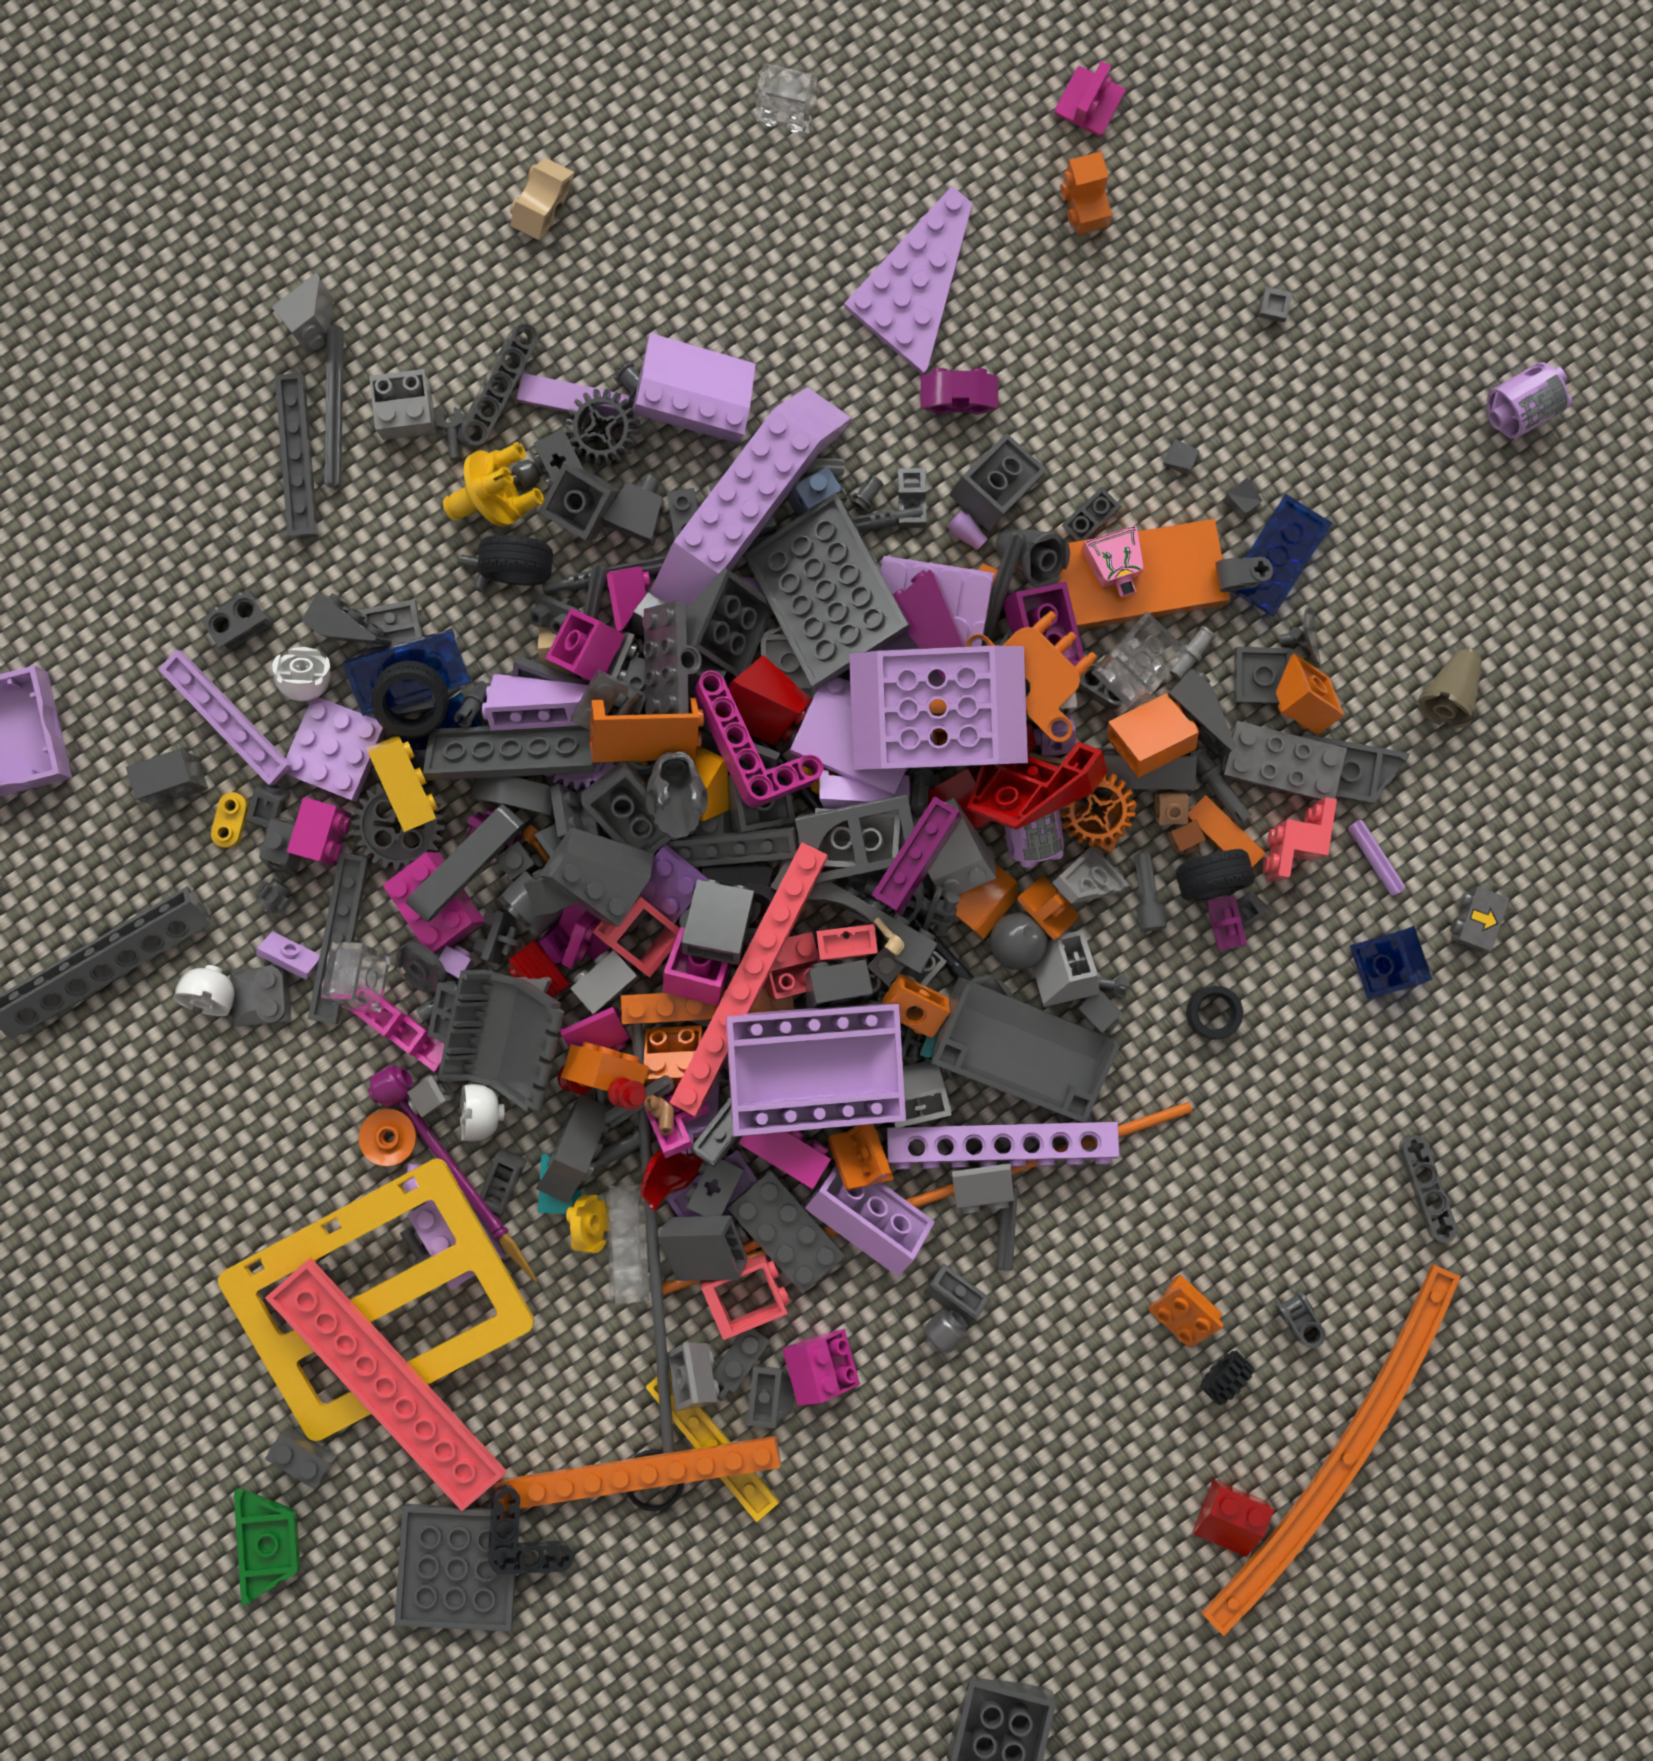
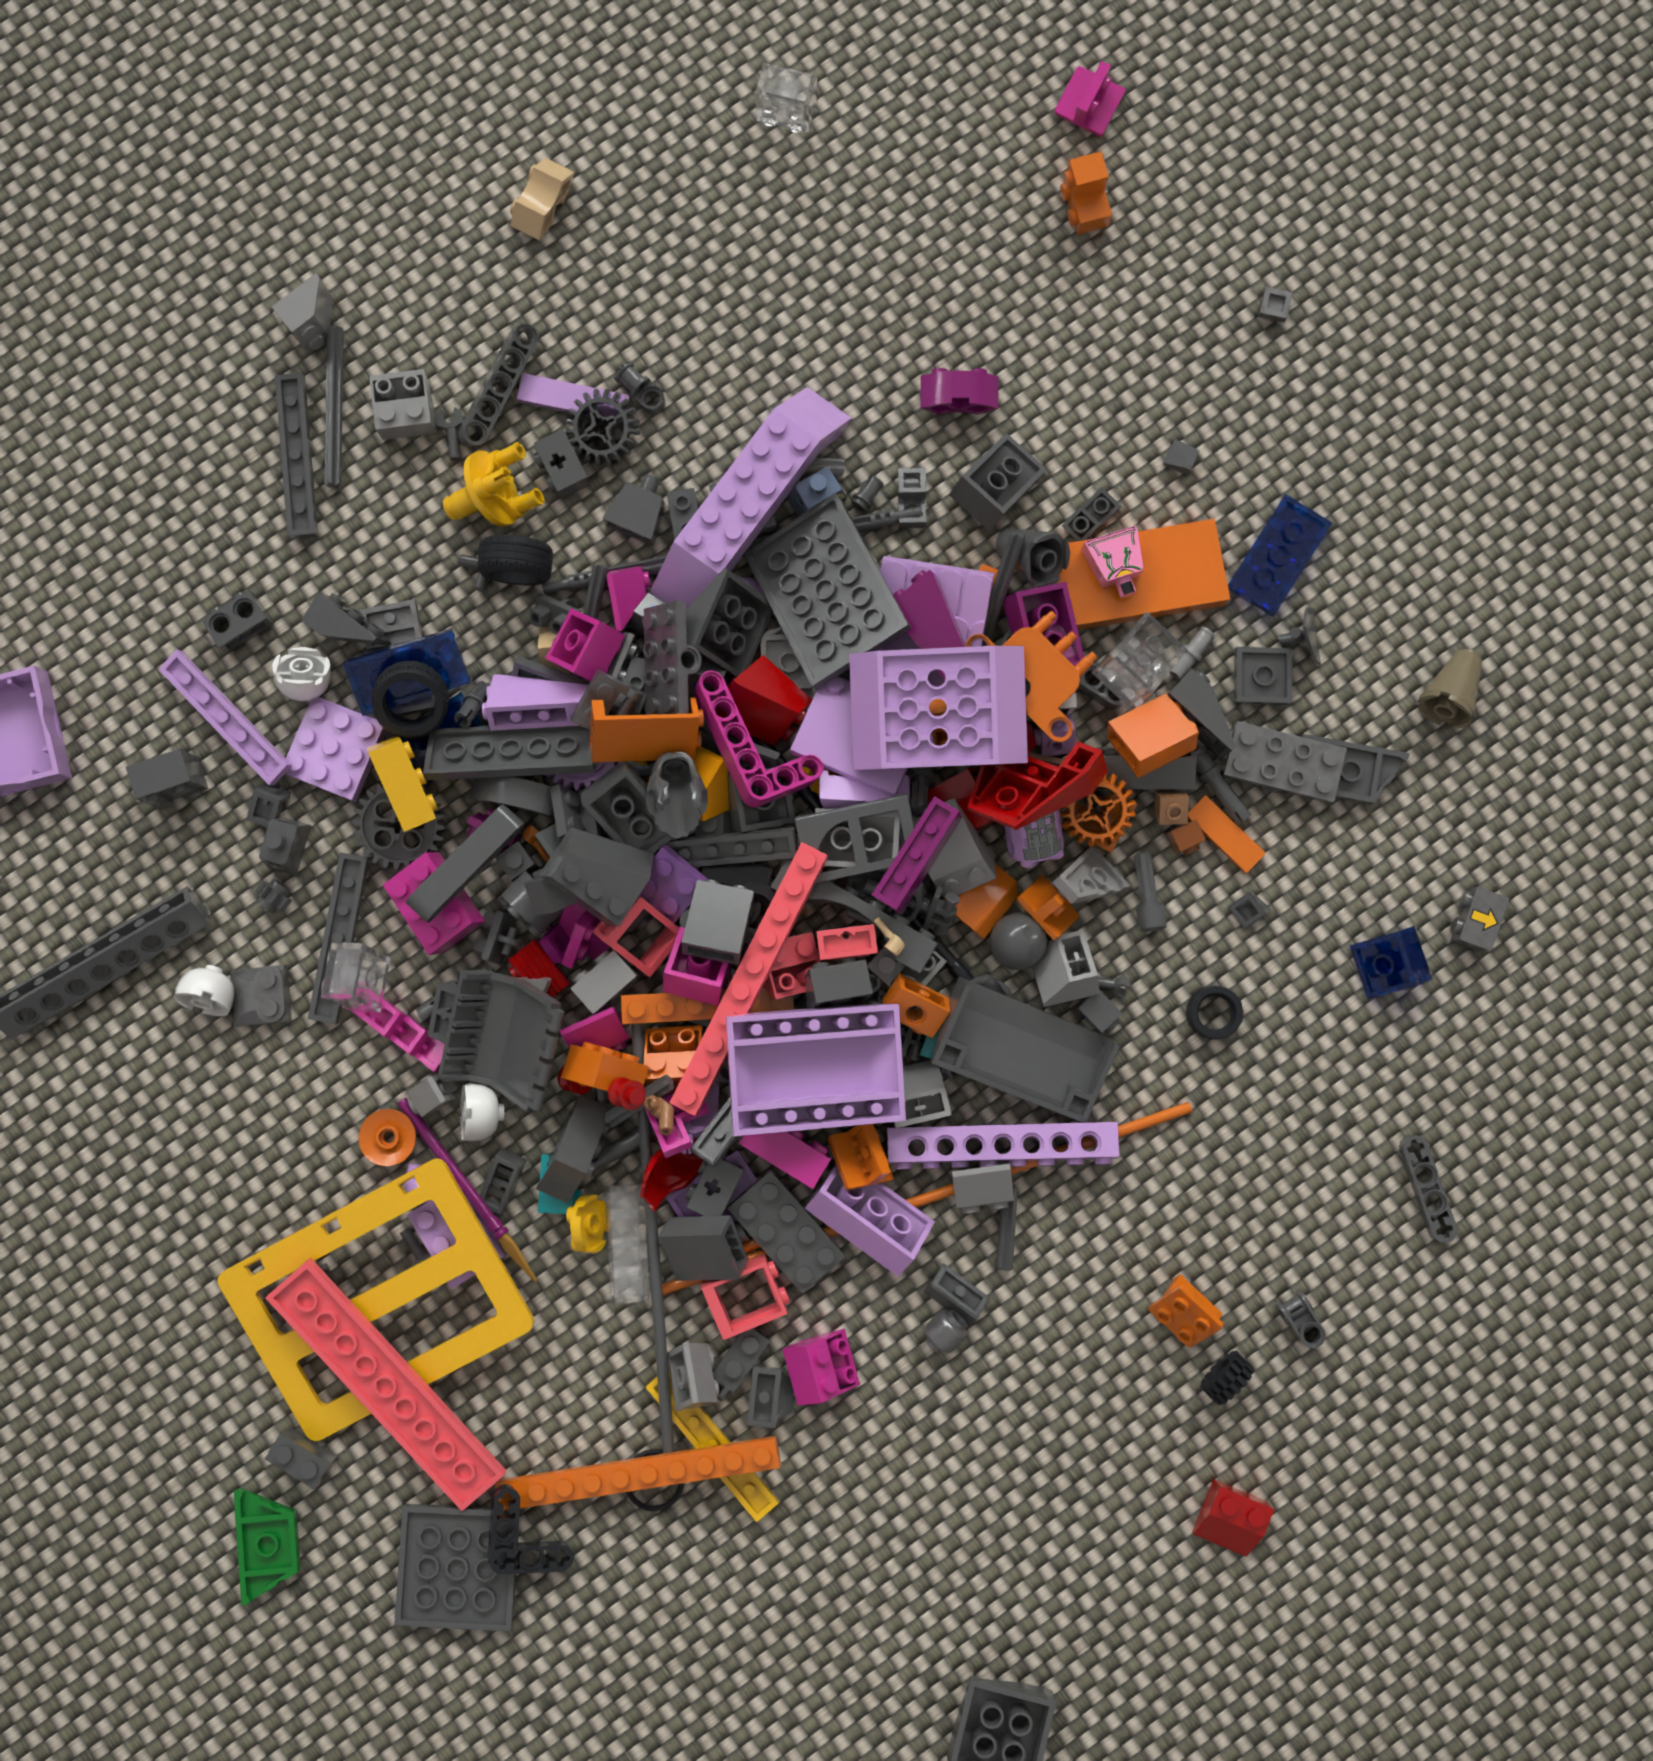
(232, 820): yellow plate -> none
(288, 955): lavender plate -> none
(319, 832): dark pink brick -> none
(390, 1085): magenta head -> none
(421, 966): dark grey tile -> none
(455, 960): lavender plate -> none
(526, 474): dark grey piece -> none
(578, 501): dark grey slope -> none
(694, 388): lavender slope -> none
(910, 288): lavender wing -> none
(967, 530): lavender cone -> none
(1215, 875): black tyre -> none
(1226, 922): magenta hips -> none
(1242, 573): dark grey piece -> none
(1243, 498): dark grey slope -> none
(1299, 840): coral bracket -> none
(1308, 696): orange slope -> none
(1345, 1457): orange piece -> none
(1376, 857): lavender axle -> none
(1528, 400): lavender cylinder -> none

